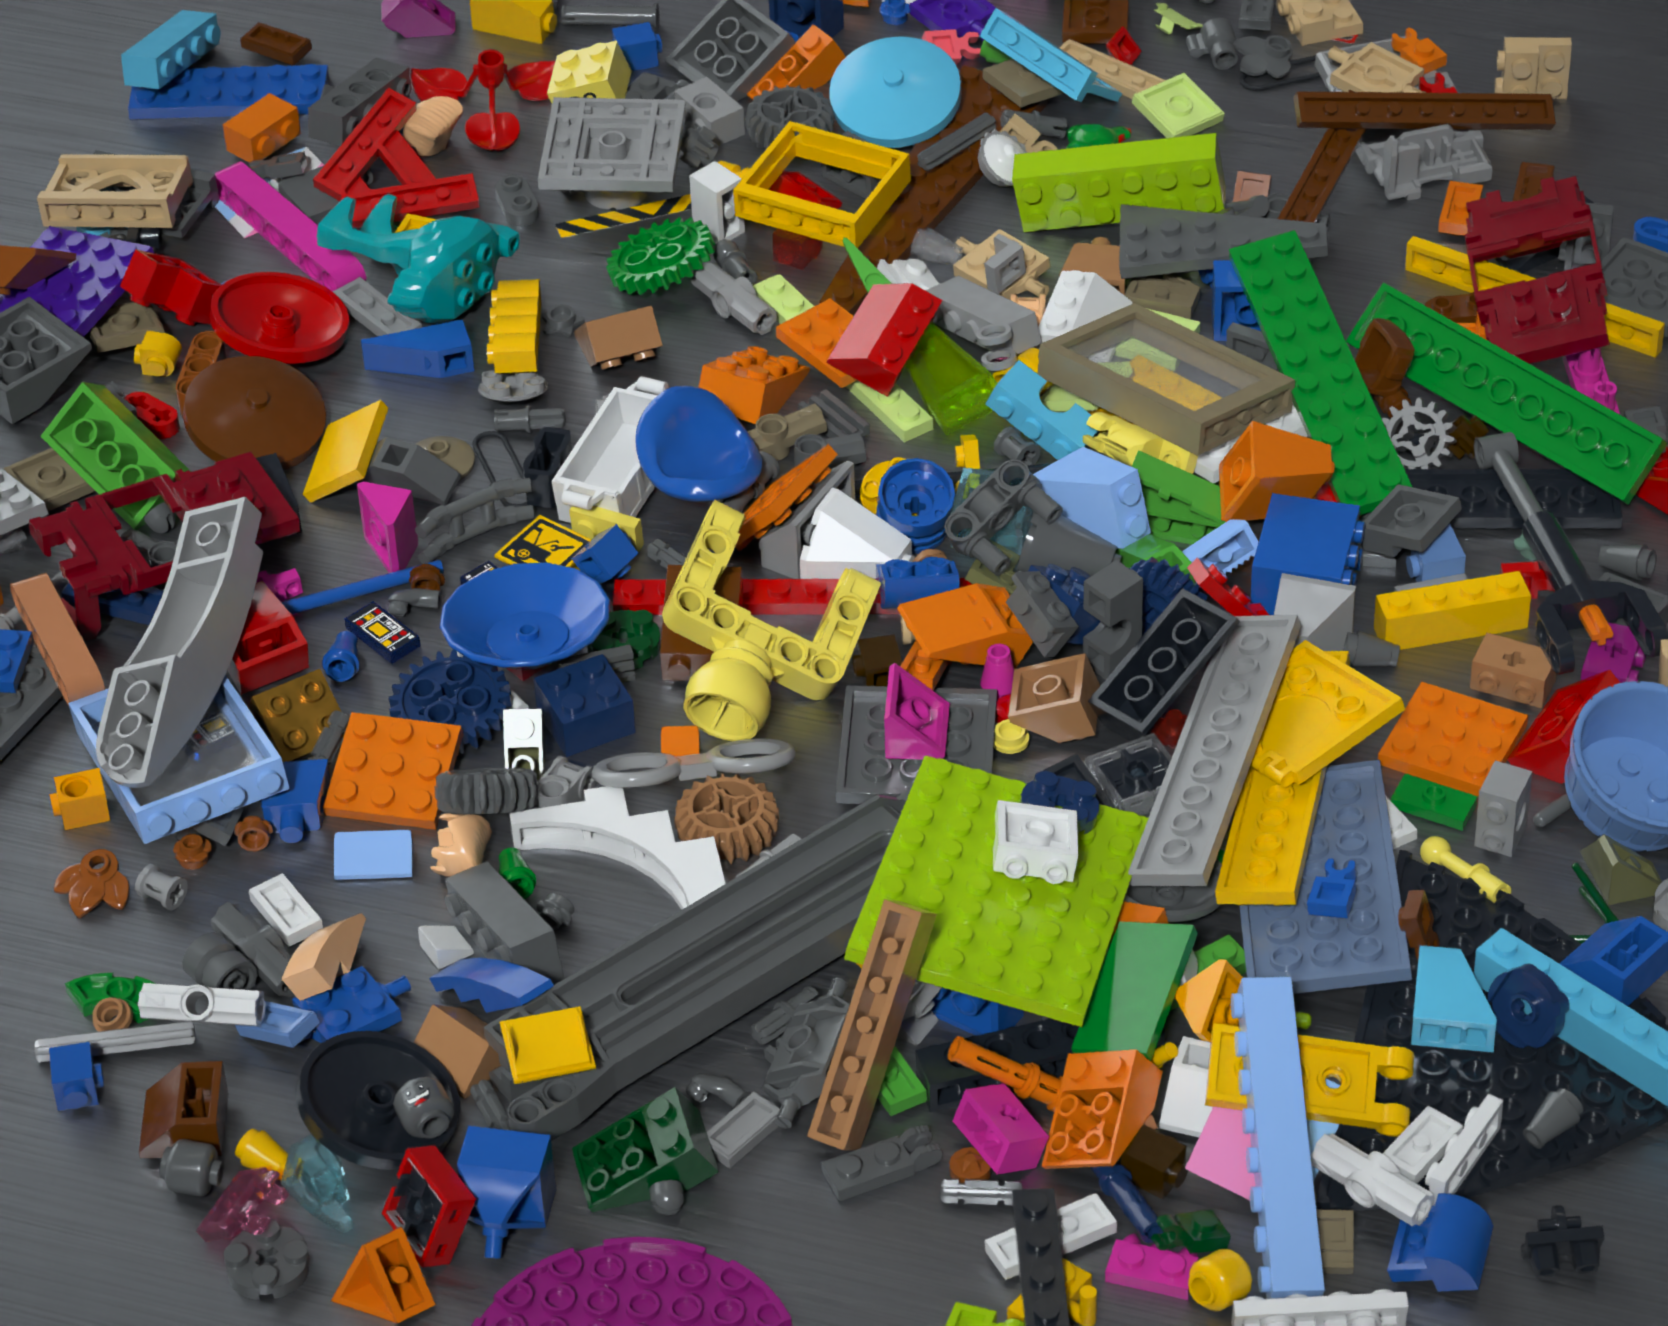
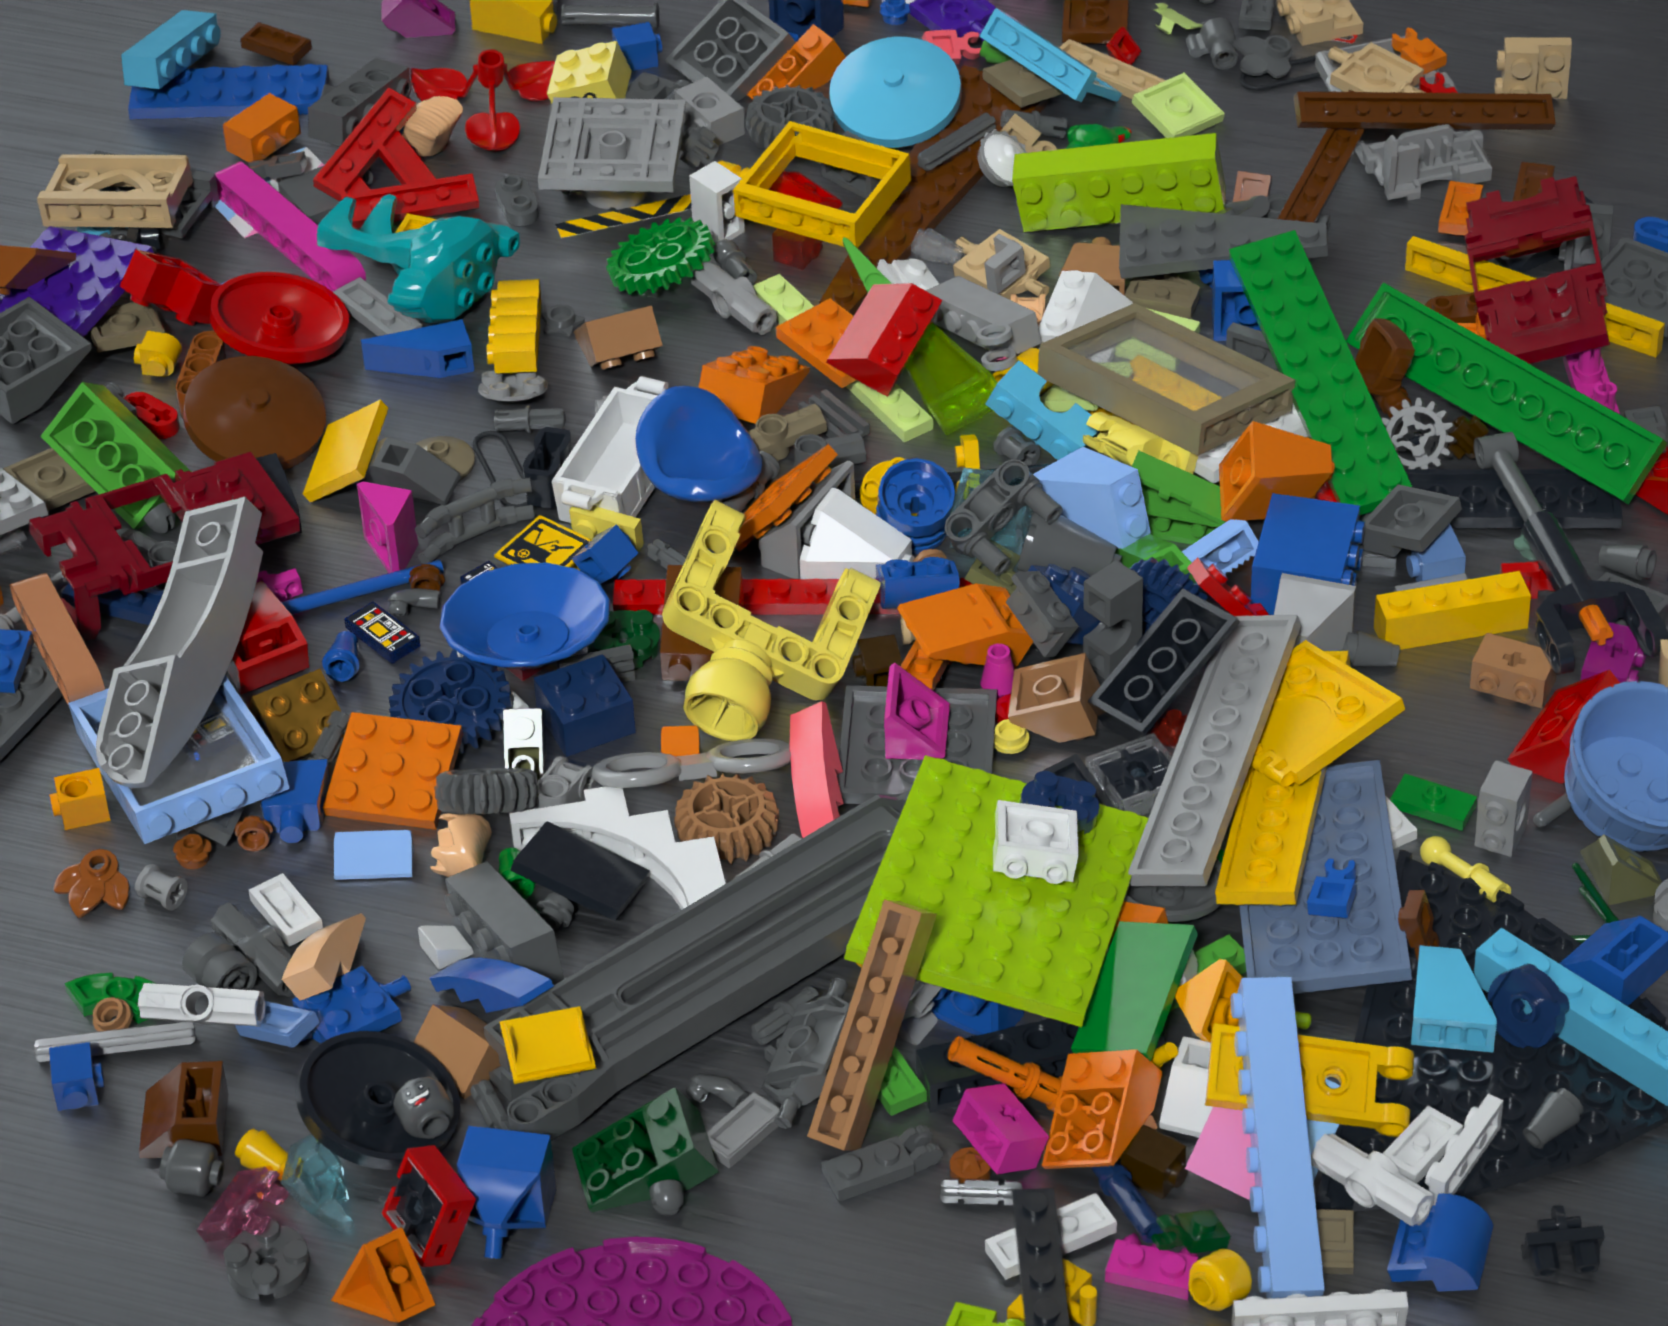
(580, 870): none -> black tile
(814, 768): none -> coral slope
(1451, 738): orange plate -> none

